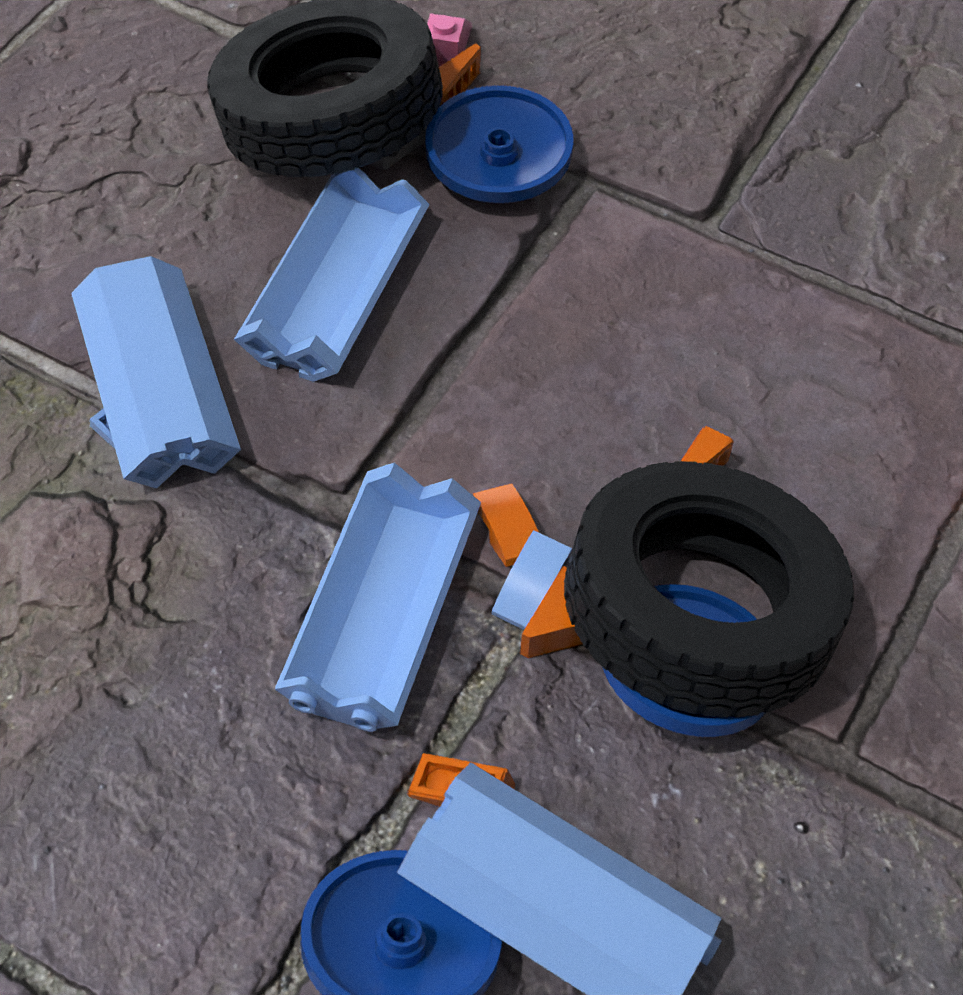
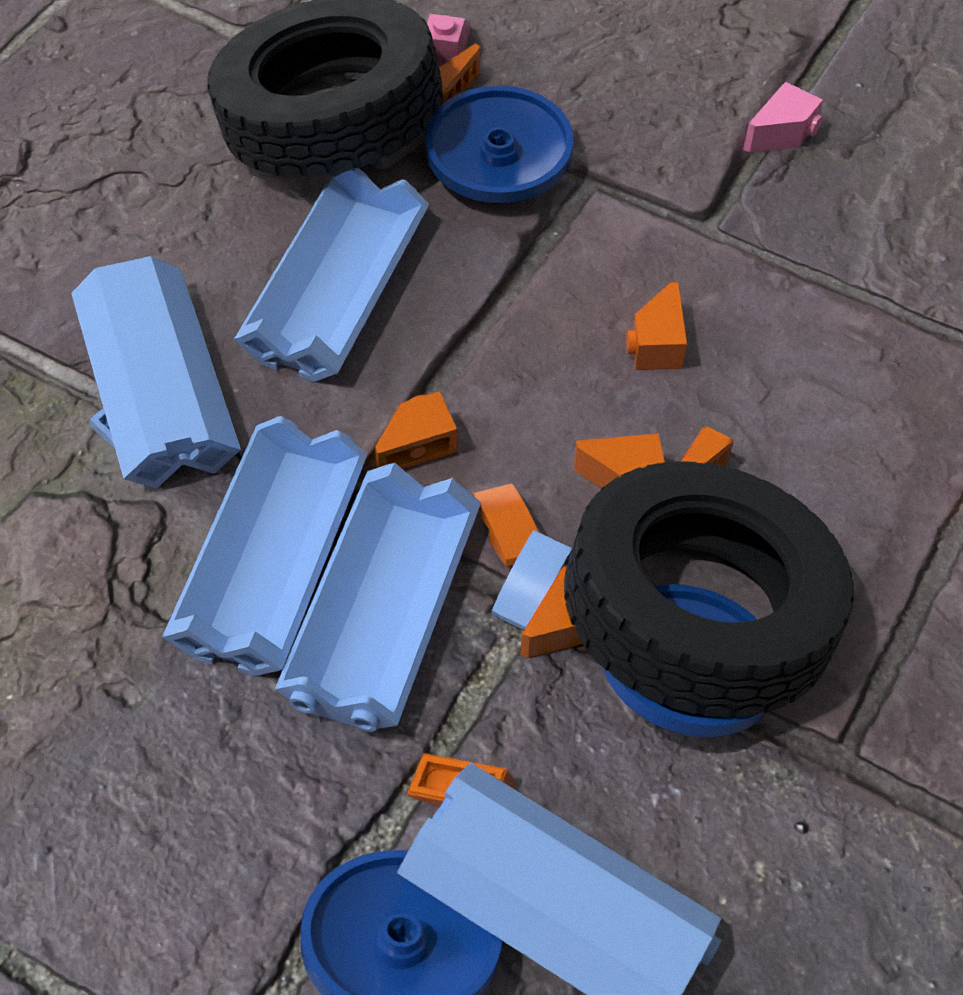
(266, 548): none -> light blue panel
(418, 433): none -> orange slope
(609, 458): none -> orange slope
(659, 332): none -> orange slope
(784, 120): none -> bright pink slope

